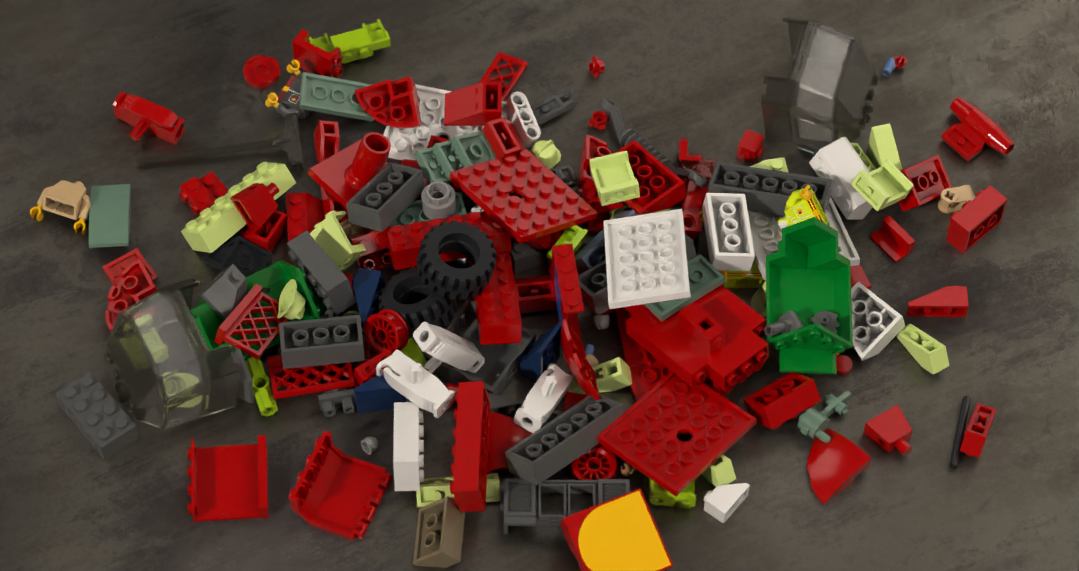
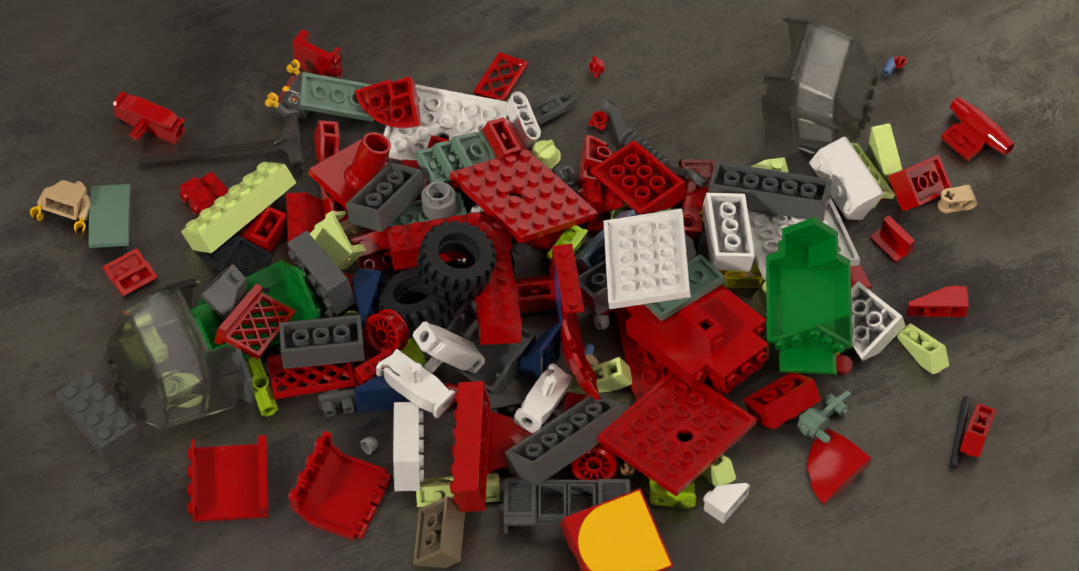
(130, 289): red brick -> none
(256, 203): red torso -> none
(261, 71): red tile -> none
(291, 302): yellowish green piece -> none
(356, 43): lime bracket -> none
(473, 105): red slope -> none
(614, 178): yellowish green panel -> none
(683, 154): red panel -> none
(750, 146): red brick -> none
(786, 323): dark grey pin -> none
(802, 206): neon yellow torso -> none
(826, 320): dark grey piece -> none
(882, 186): yellowish green panel -> none
(890, 431): red torso -> none
(976, 219): red brick -> none

